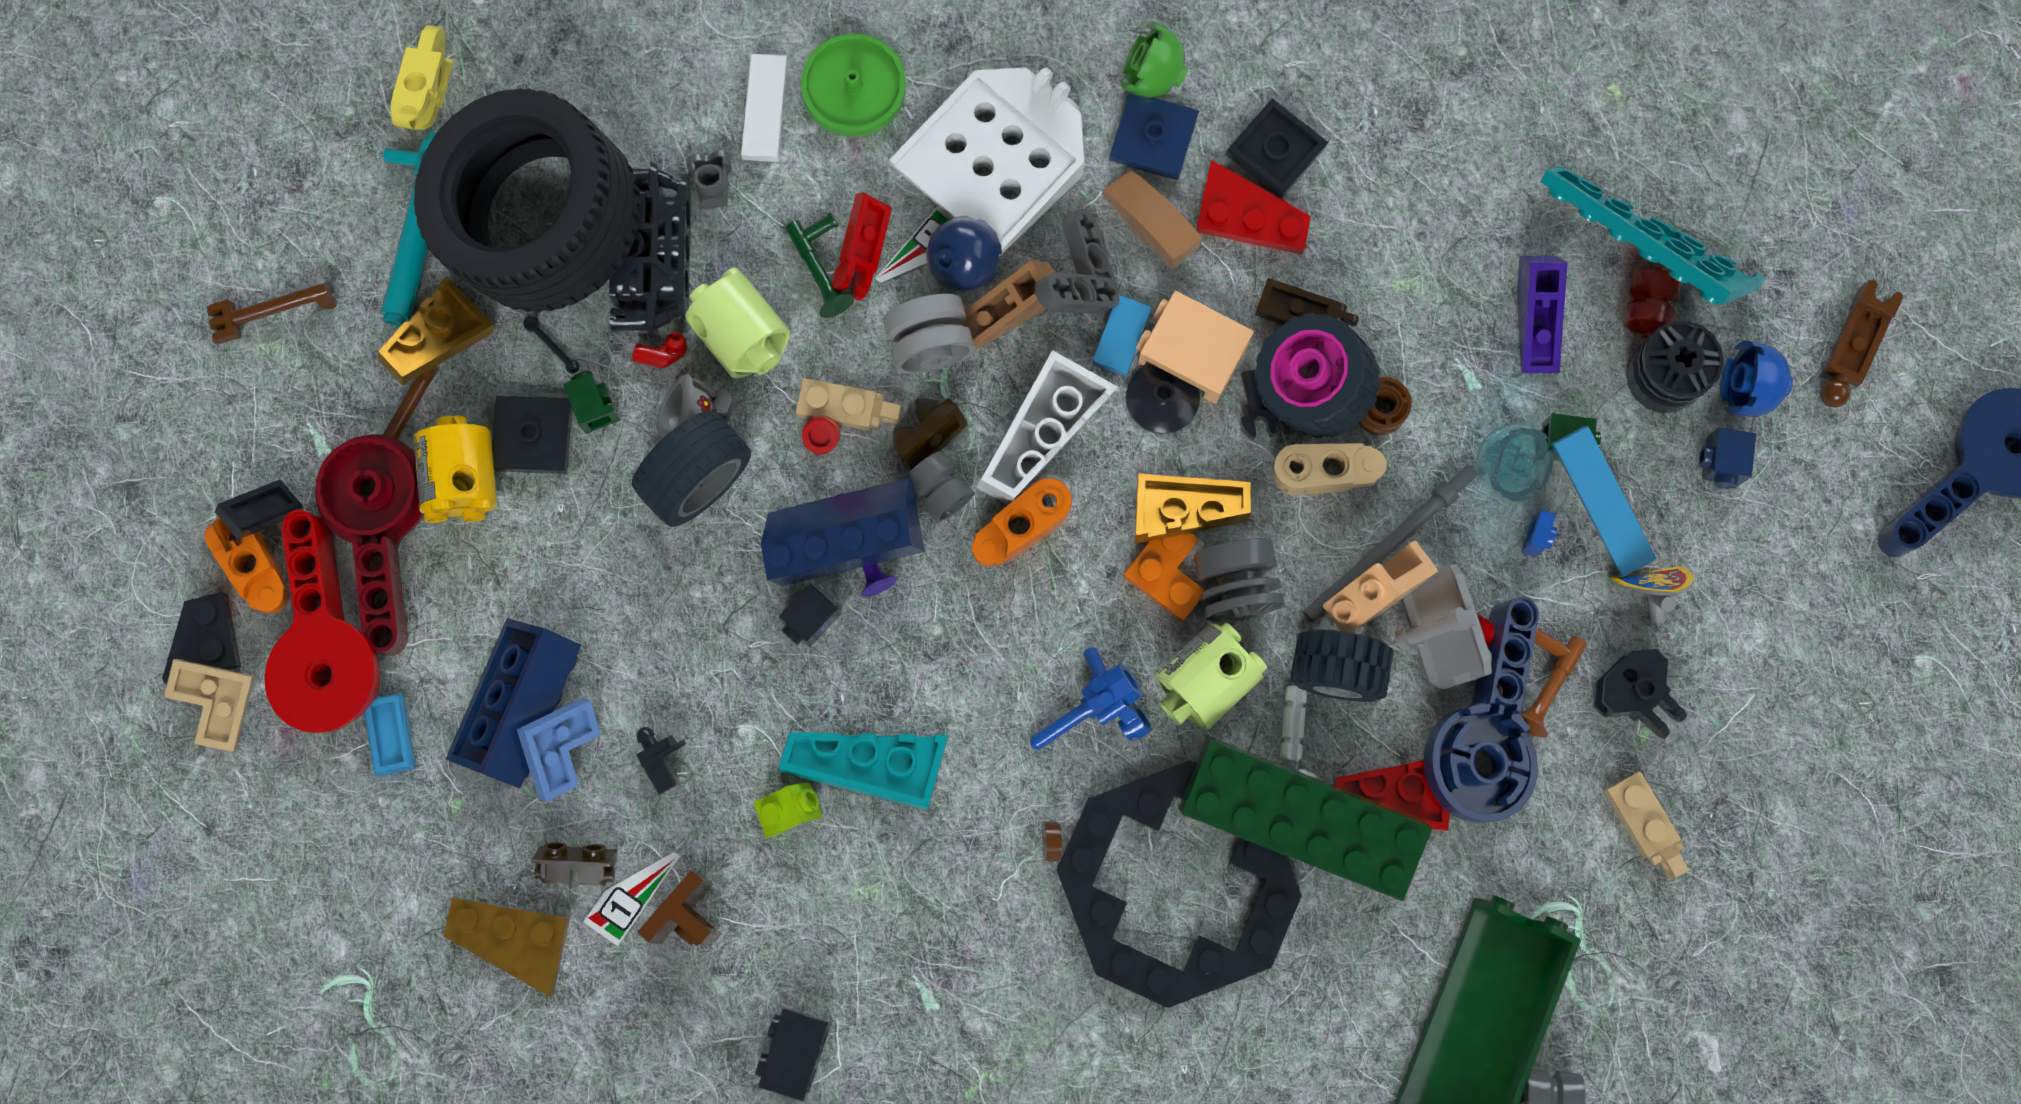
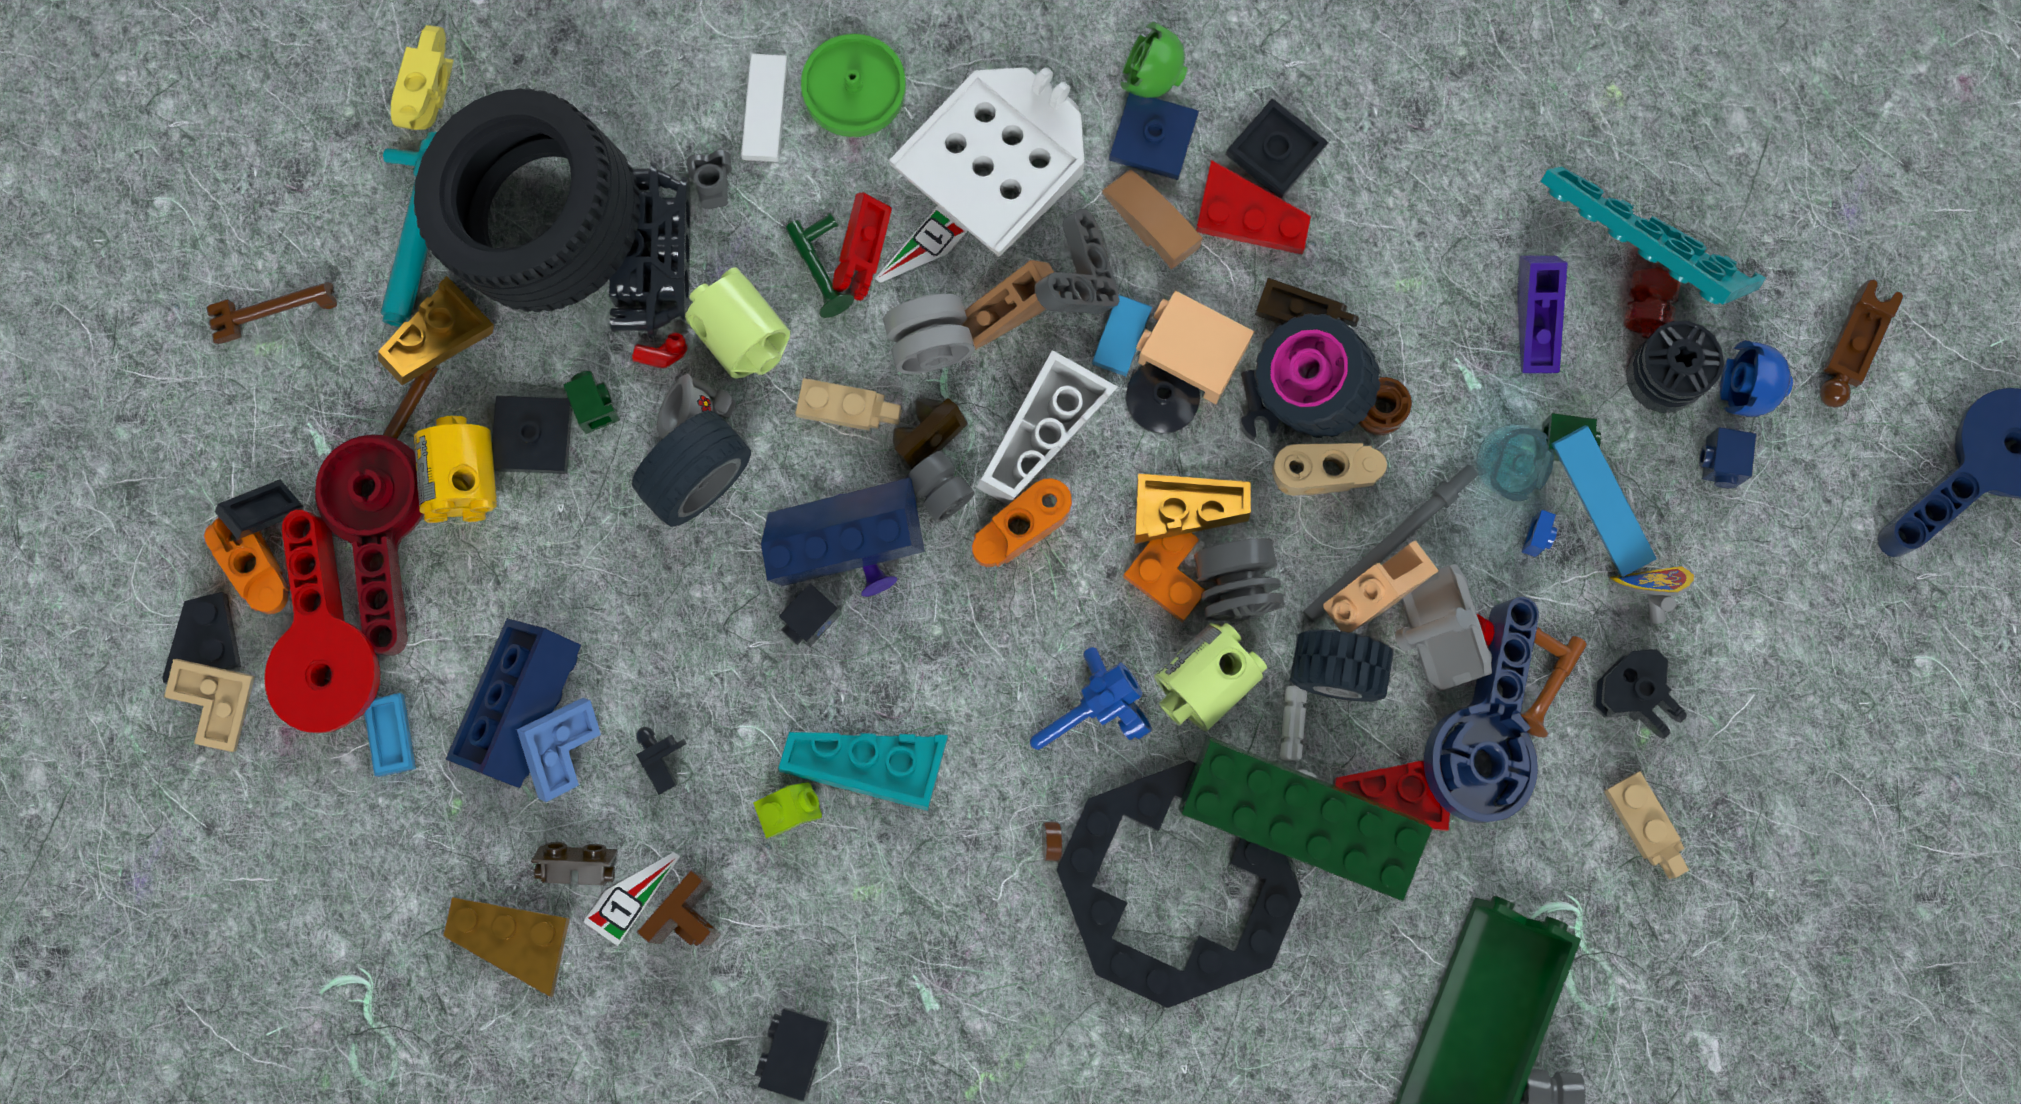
(532, 325): black hinge -> none
(821, 434): red tile -> none
(963, 253): dark blue cylinder -> none

